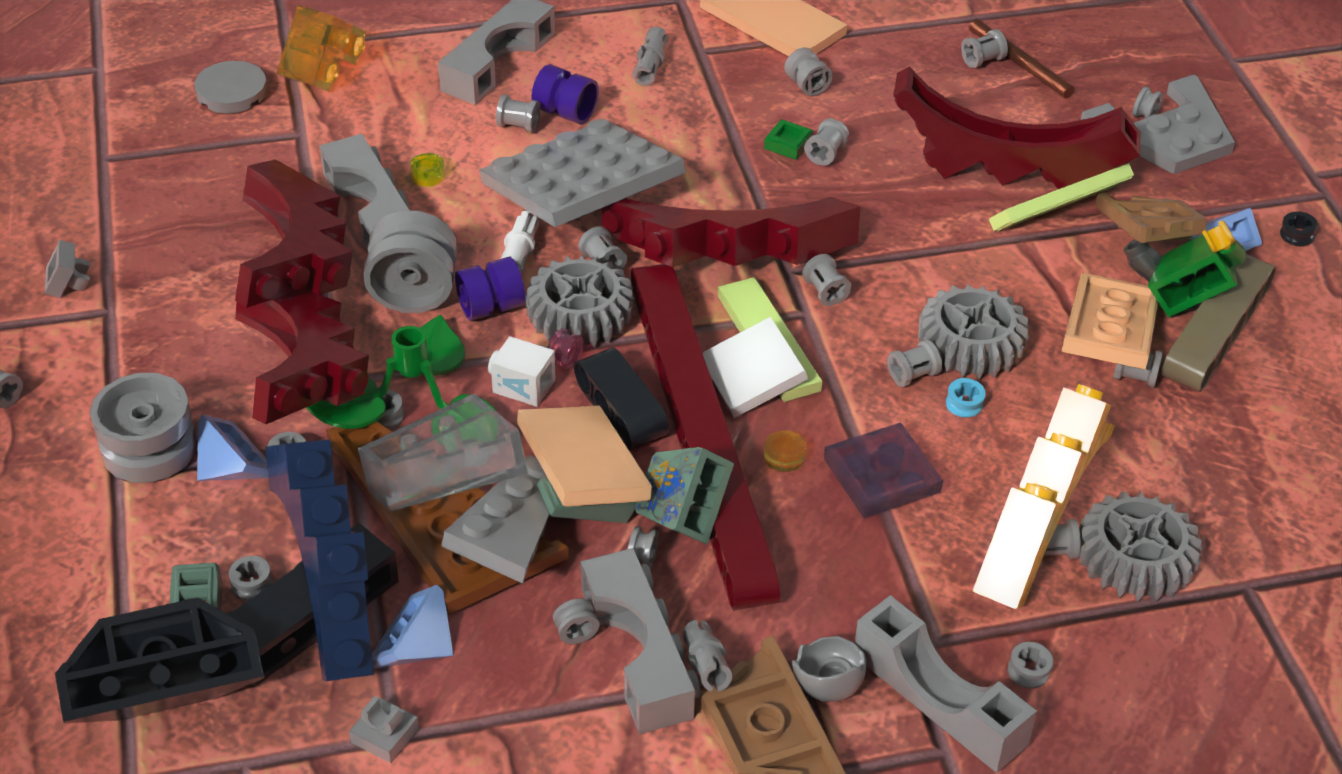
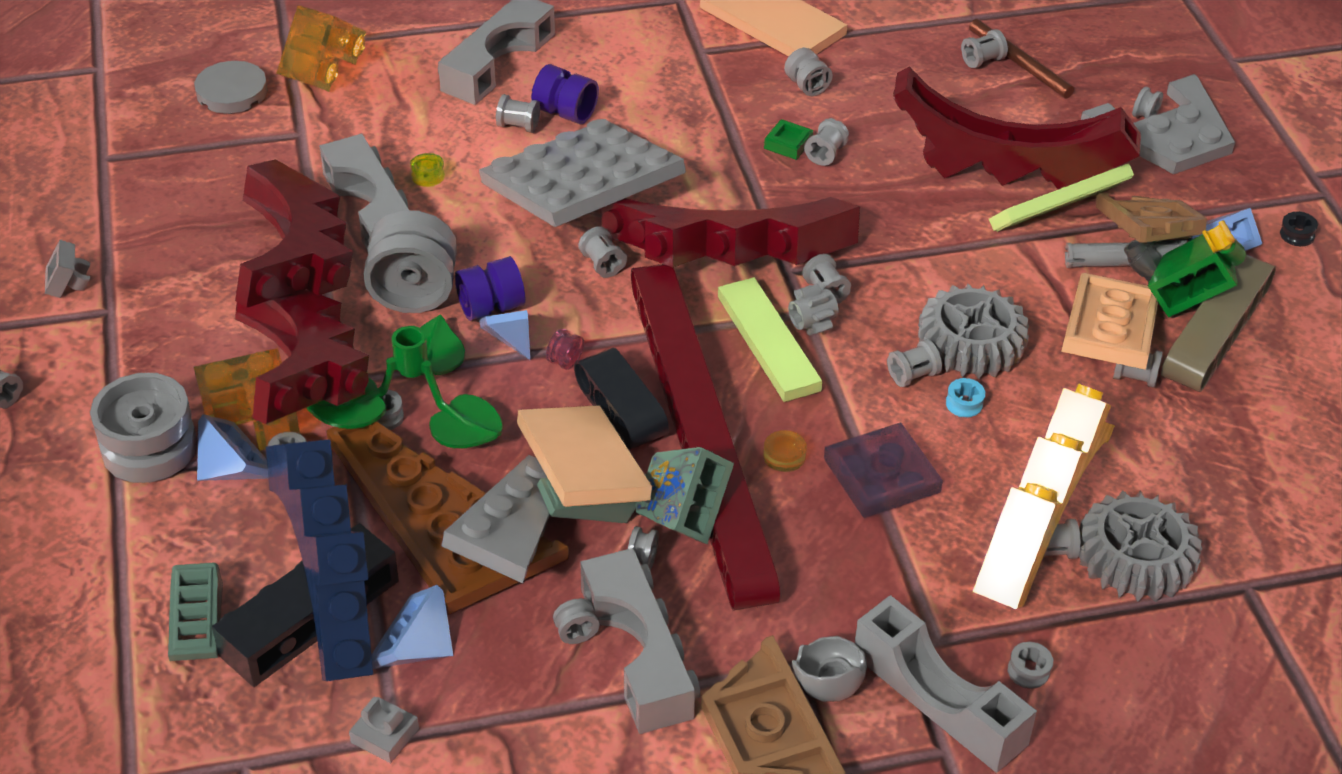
(156, 662): black wedge -> none
(229, 392): none -> clear yellow brick
(245, 568): light grey bush -> none
(443, 455): clear wedge -> none
(510, 329): none -> light blue slope
(520, 241): white axle -> none
(522, 371): white brick -> none
(580, 297): light grey gear -> none
(650, 56): light grey pin -> none
(707, 655): light grey pin -> none
(753, 367): white tile -> none
(813, 309): none -> light grey gear
(1109, 253): none -> light grey pin

